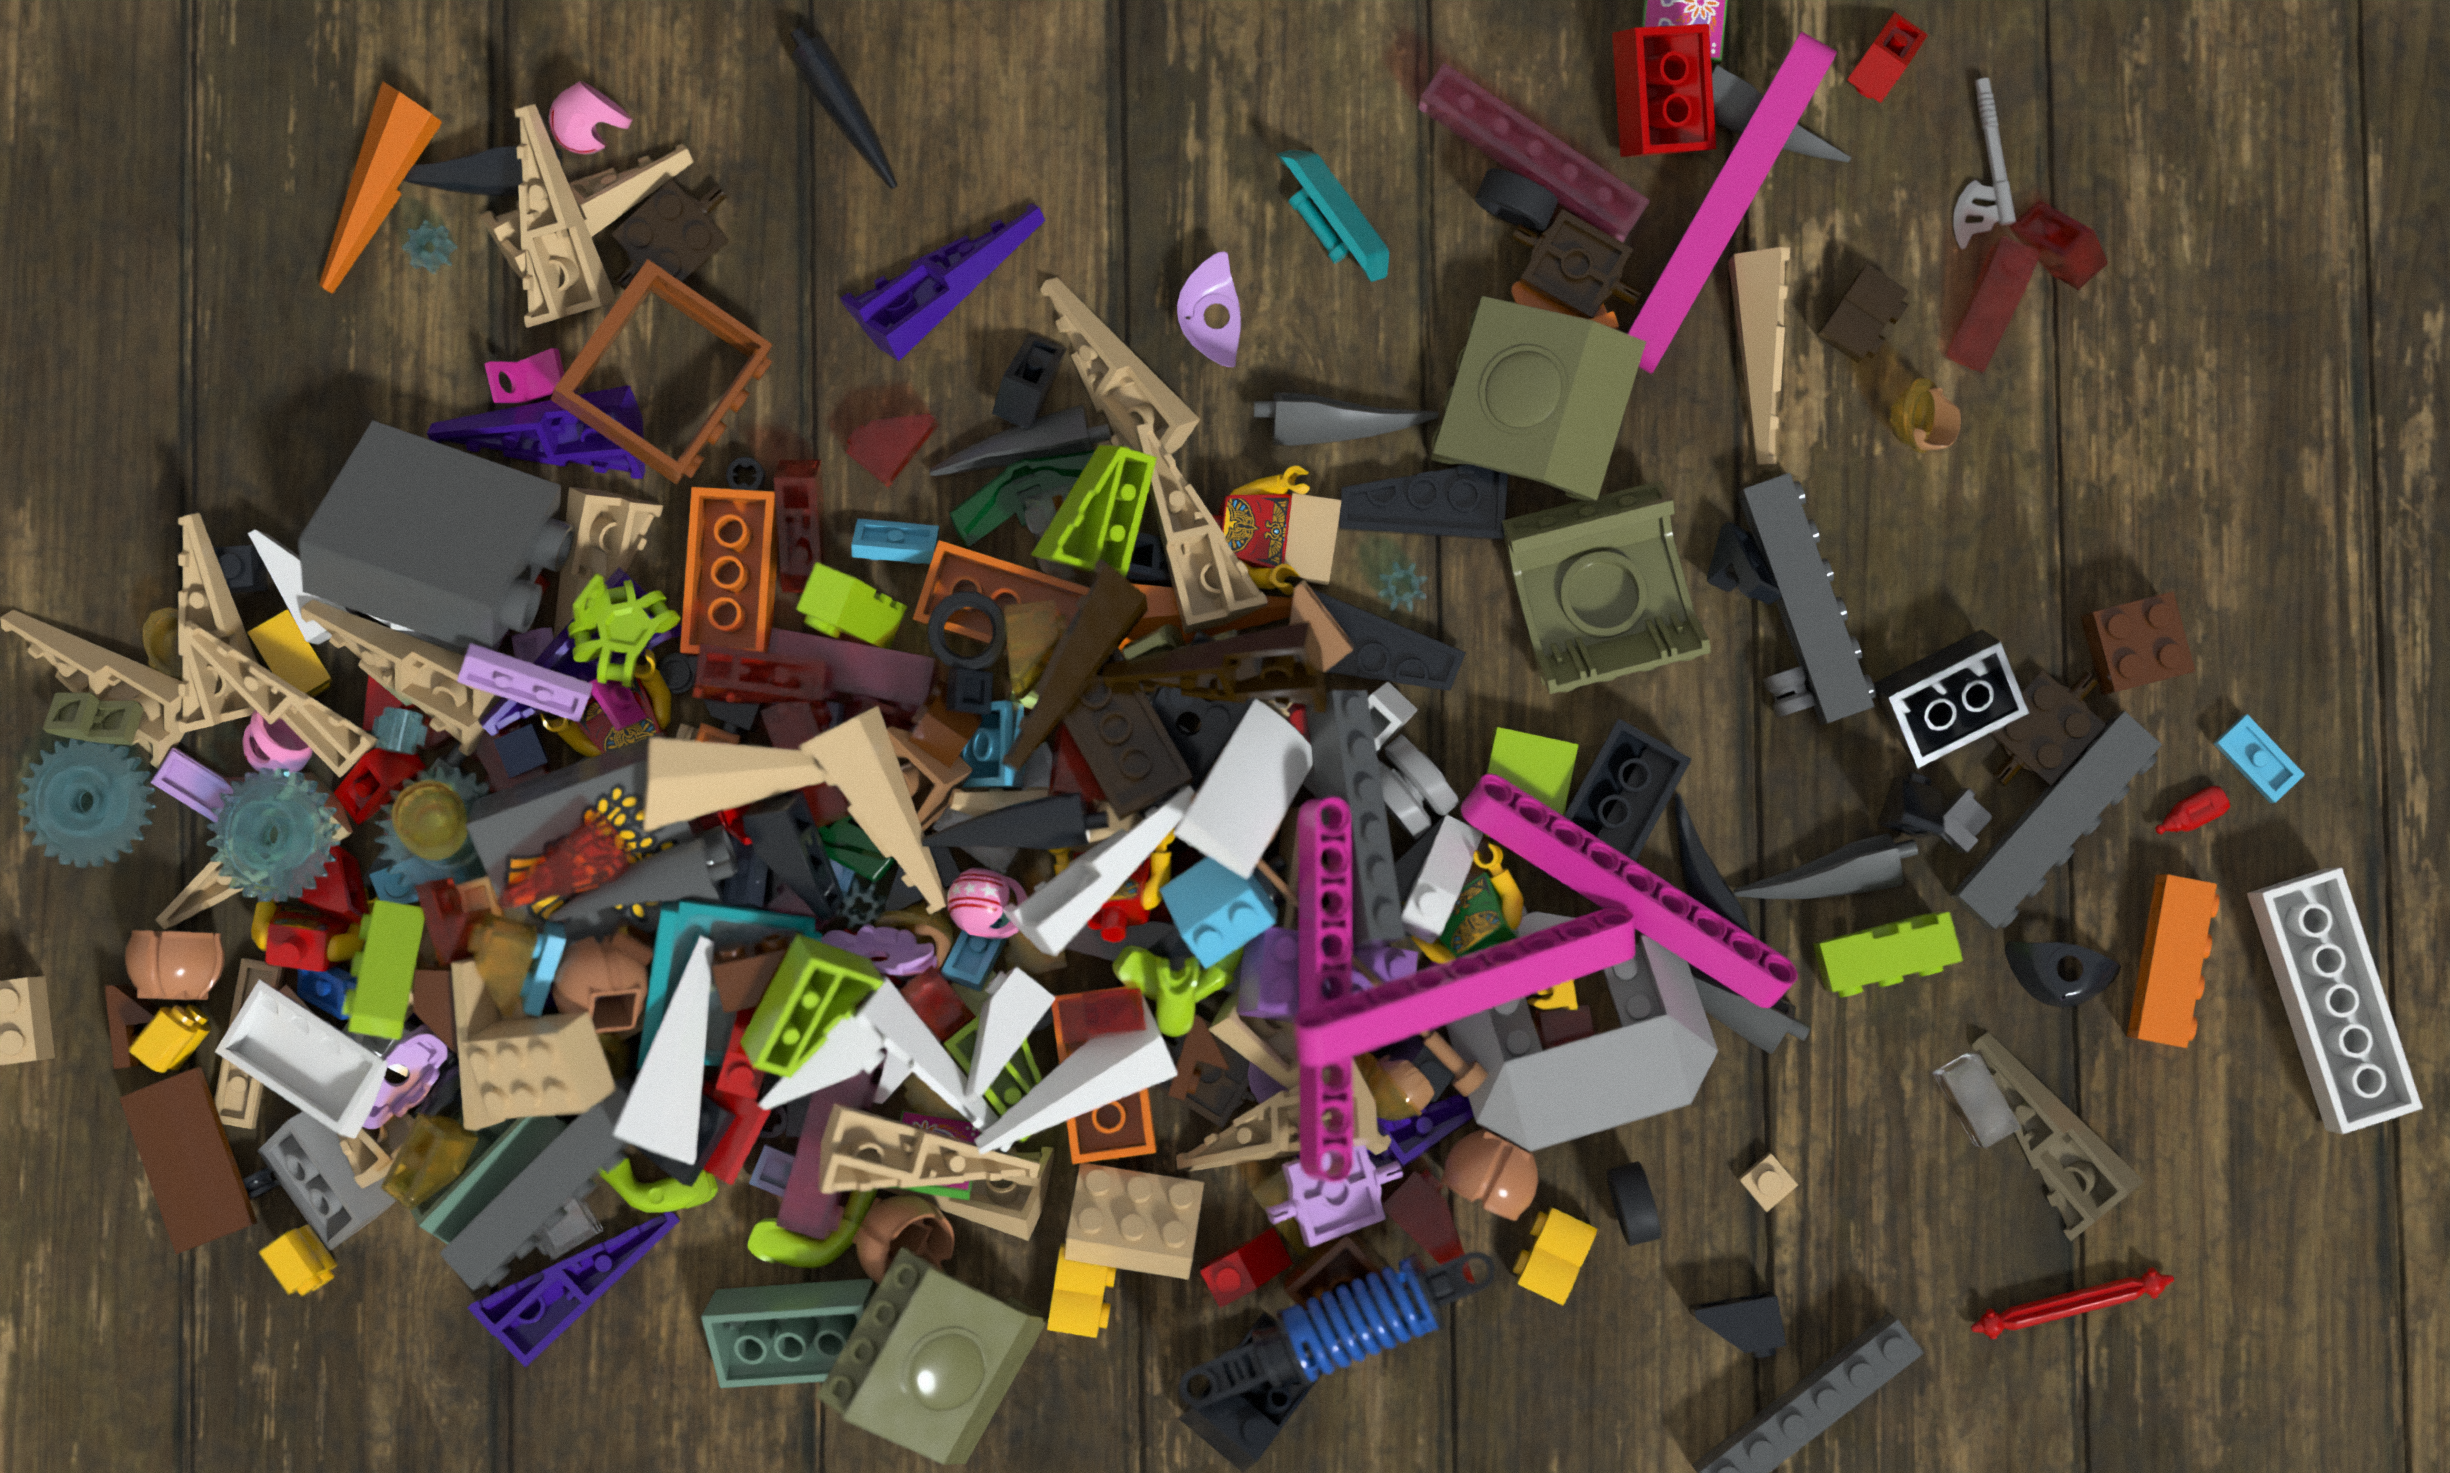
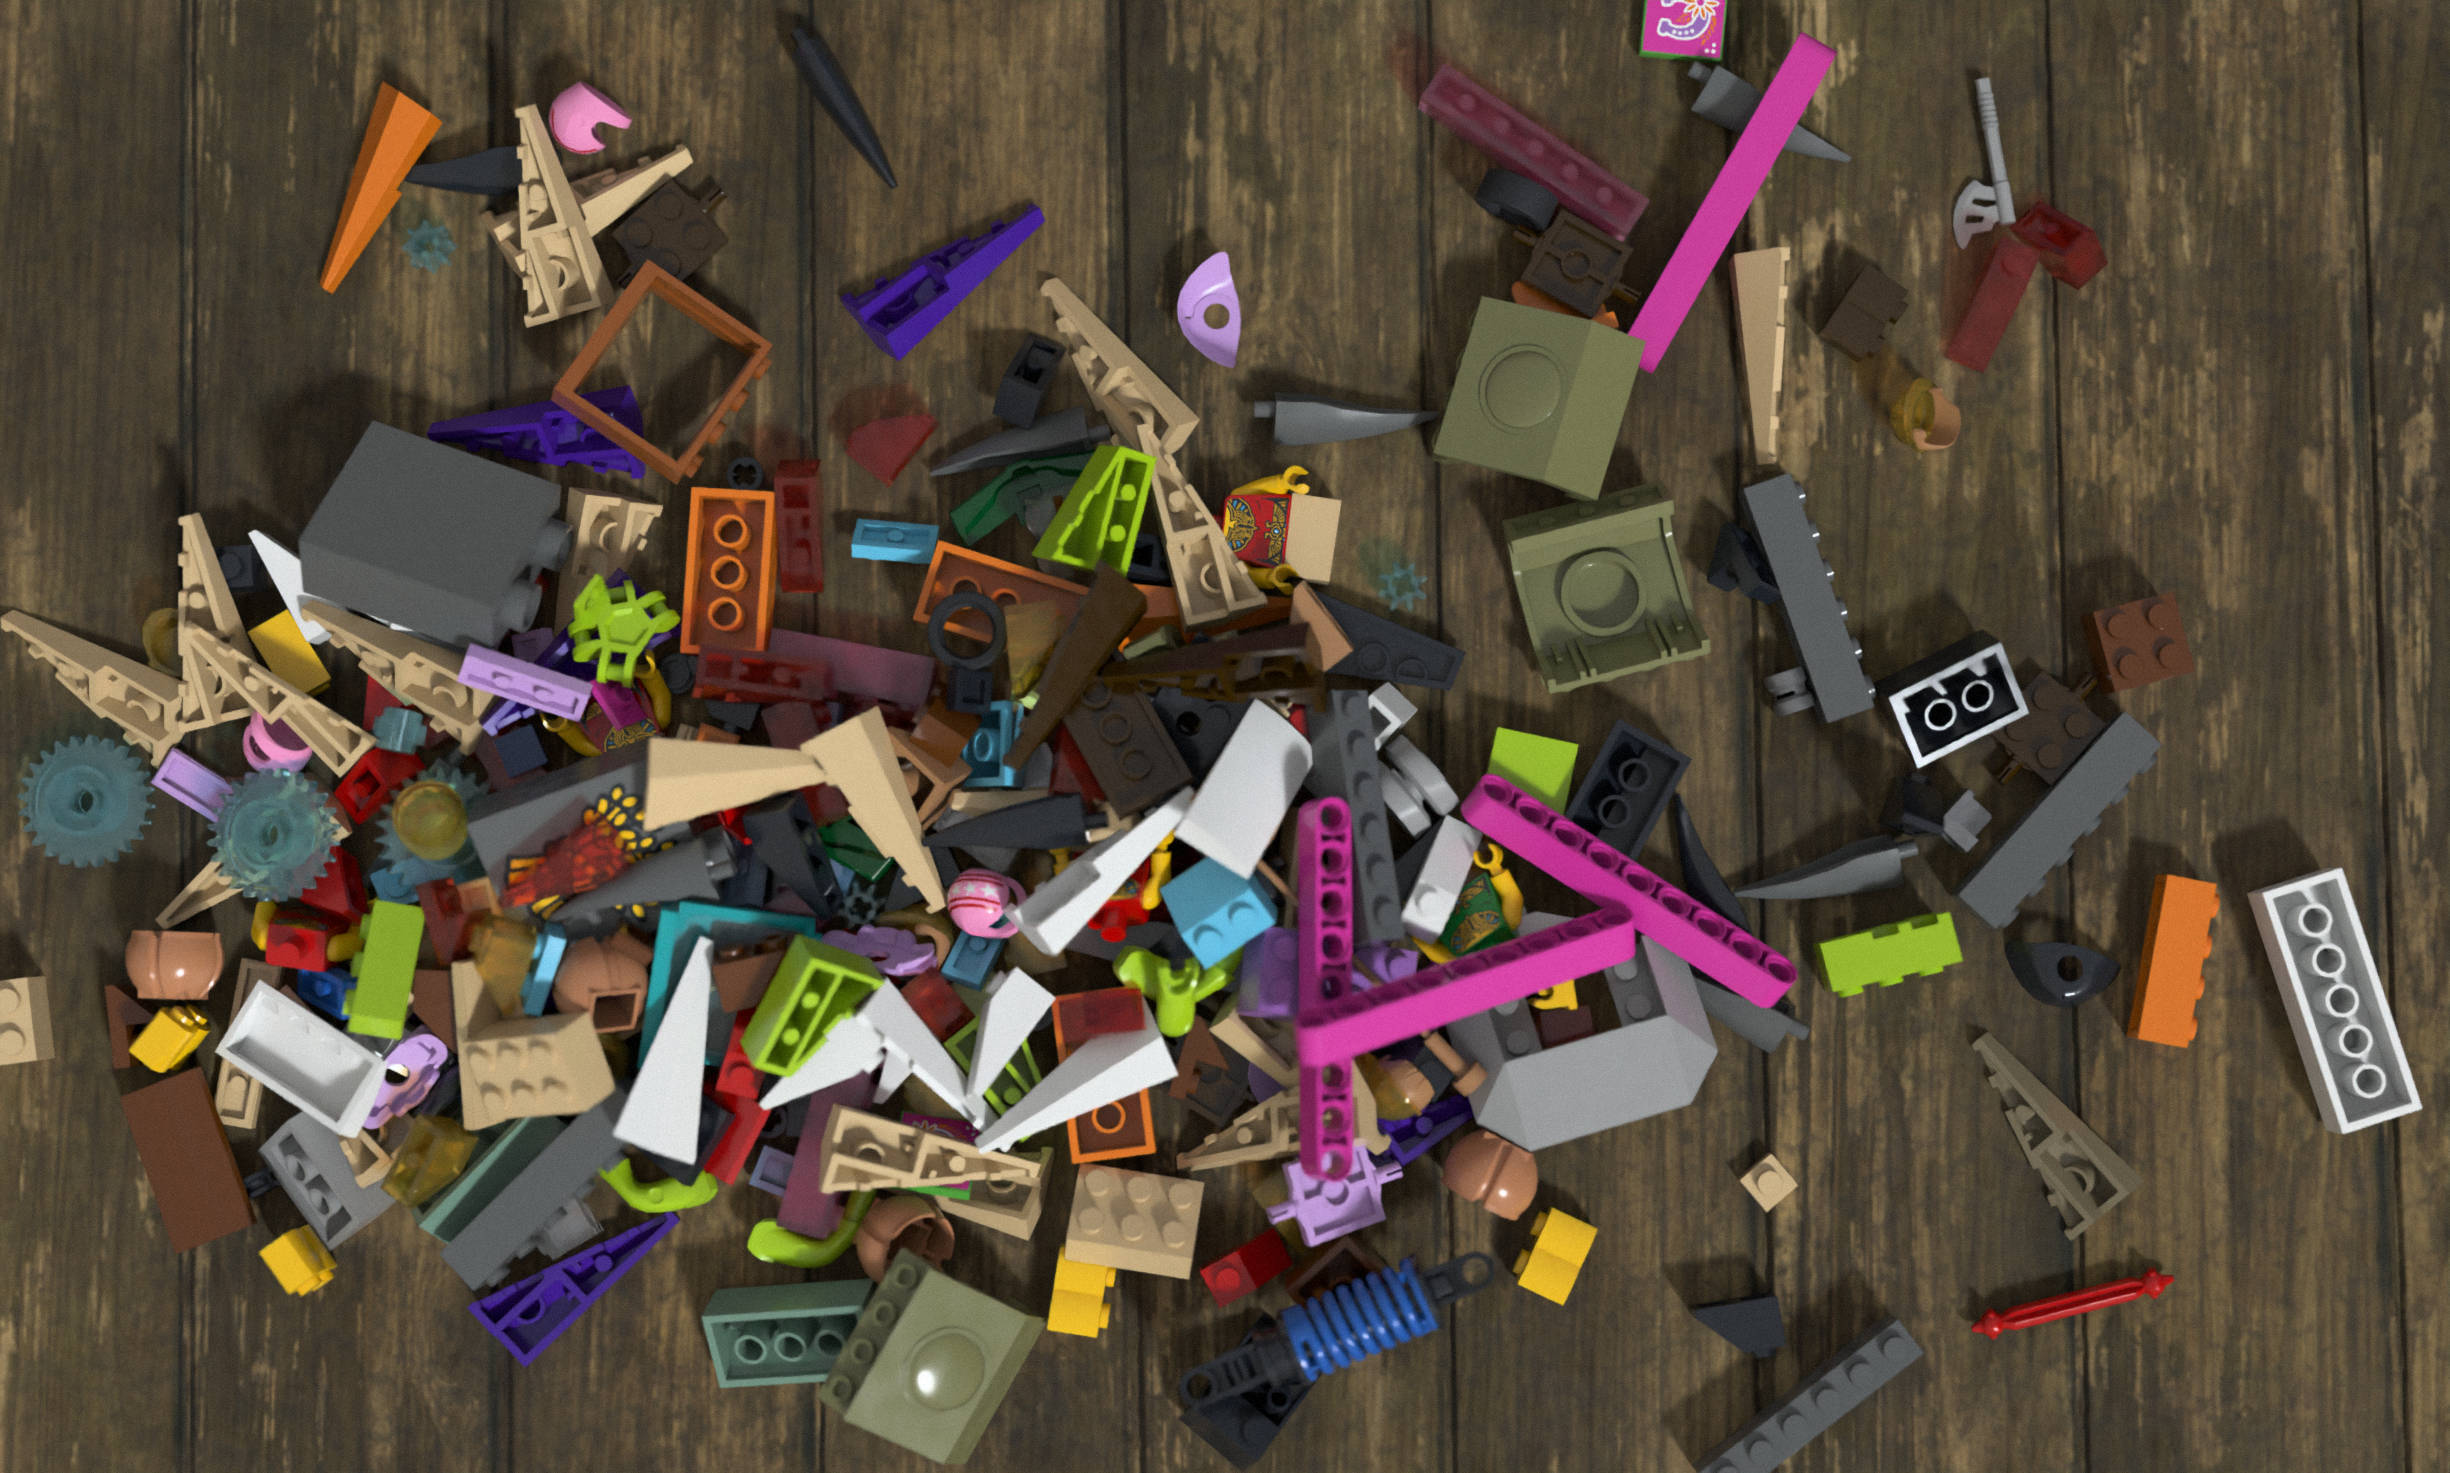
(92, 720): olive slope -> none
(529, 378): dark pink bracket -> none
(846, 605): lime wedge -> none
(1340, 212): teal piece -> none
(1426, 1216): clear red slope -> none
(1440, 503): black wing -> none
(1634, 1203): black tyre -> none
(1664, 90): red slope -> none
(1887, 58): red slope -> none
(1976, 1100): clear brick -> none
(2195, 810): red piece -> none
(2258, 758): medium azure plate -> none

